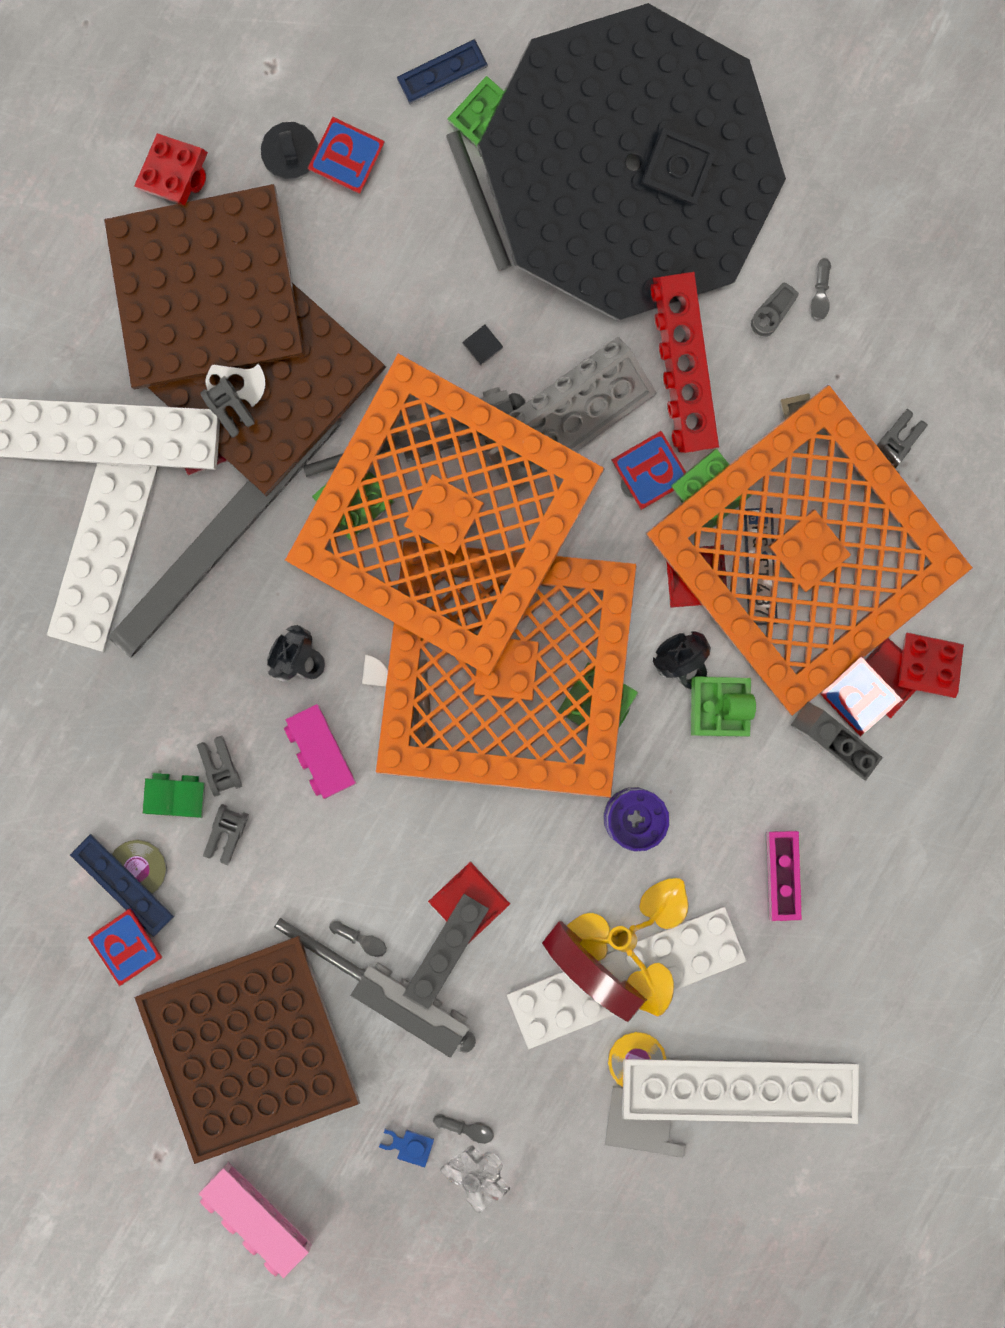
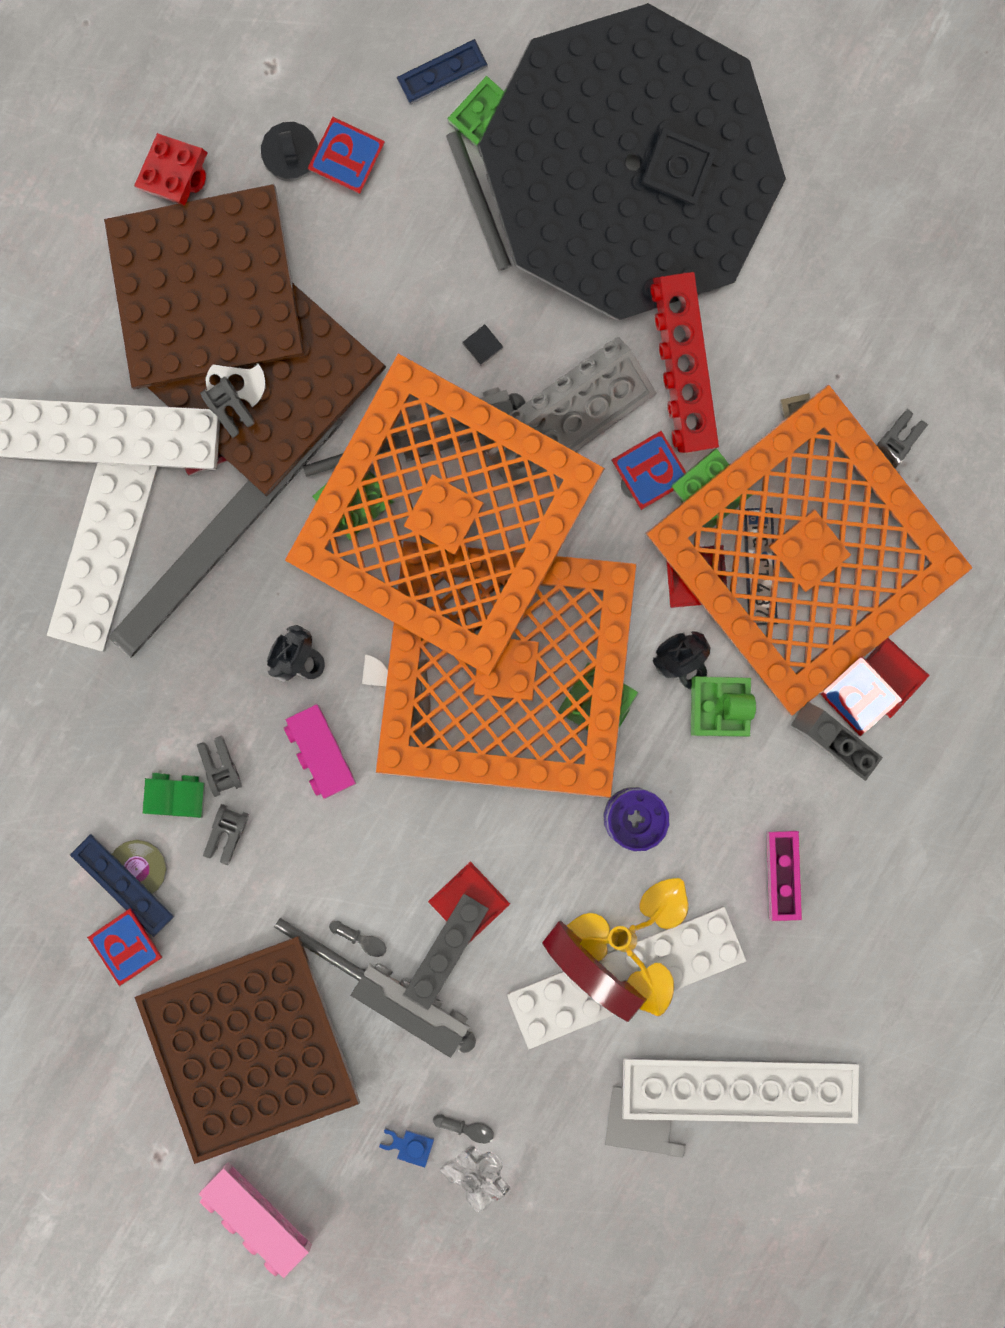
(633, 1046): yellow tile -> none
(775, 308): dark grey piece -> none
(820, 304): dark grey piece -> none
(931, 665): red plate -> none

